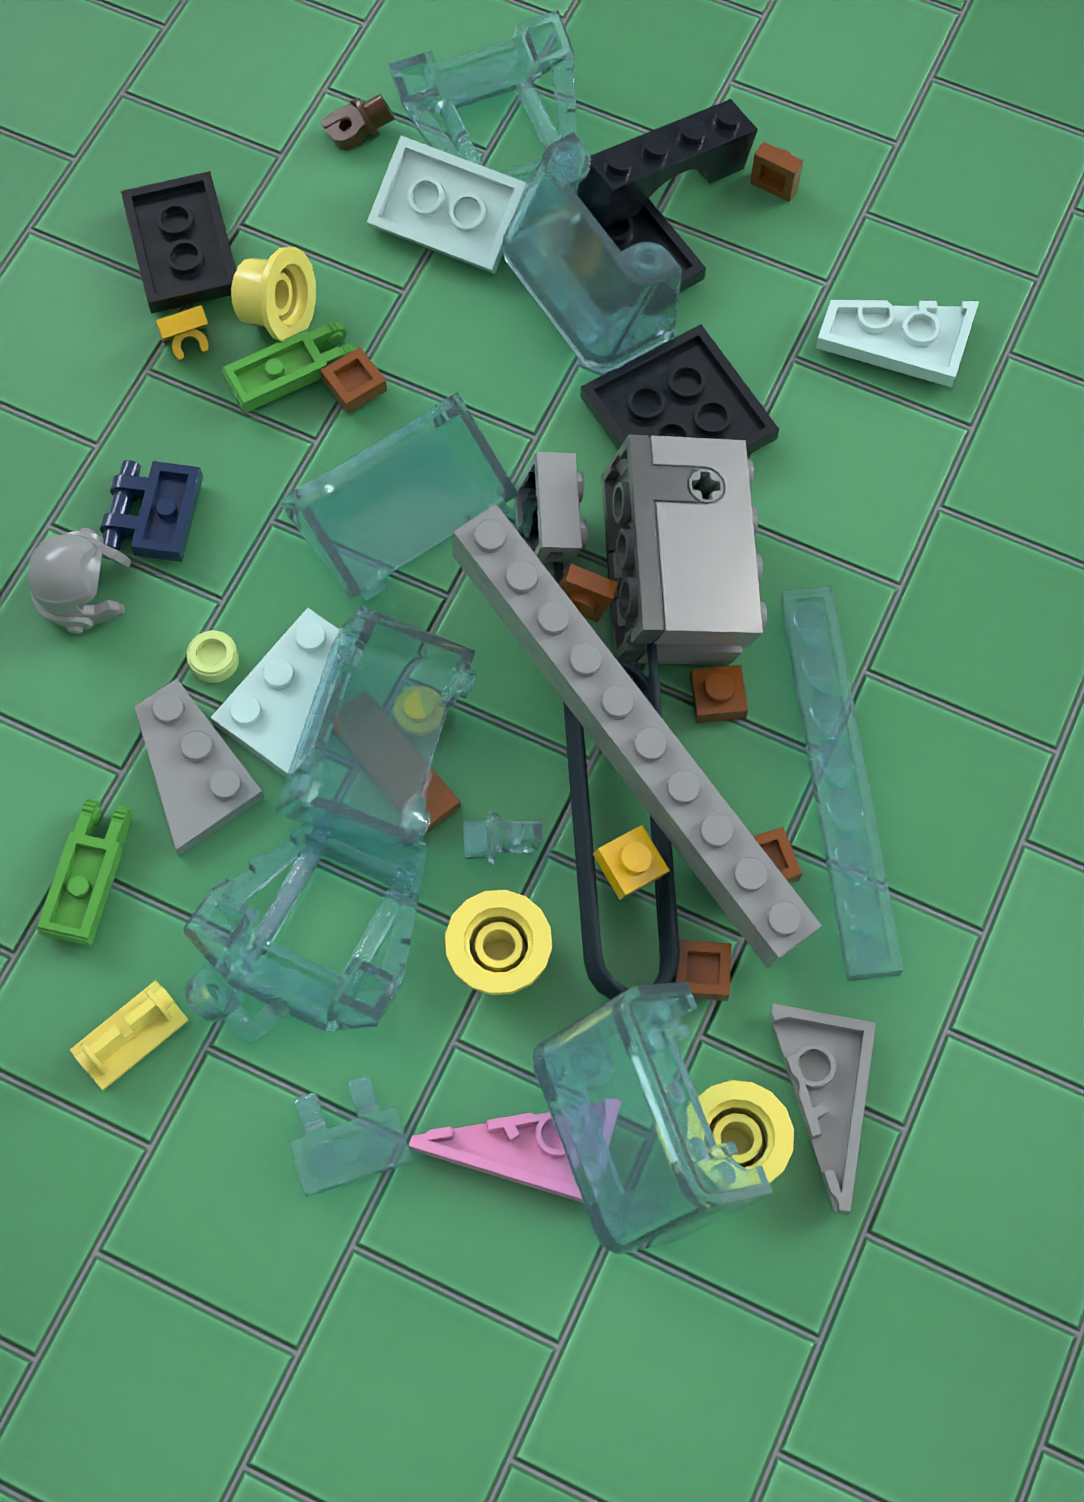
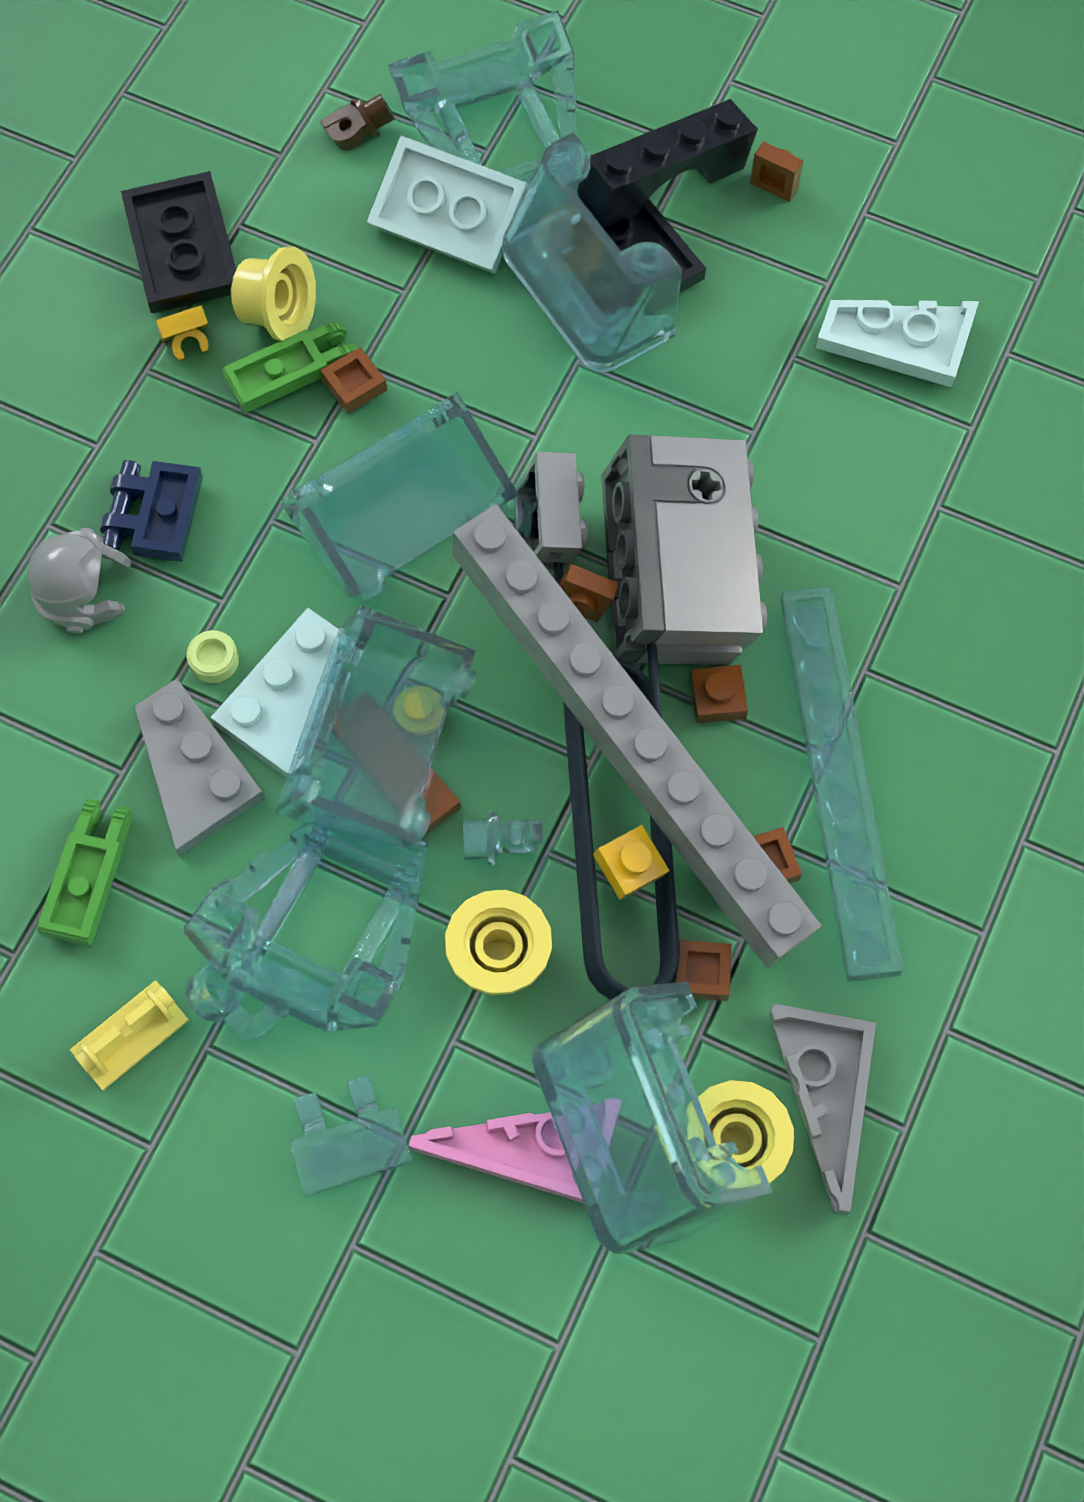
(679, 392): black plate -> none

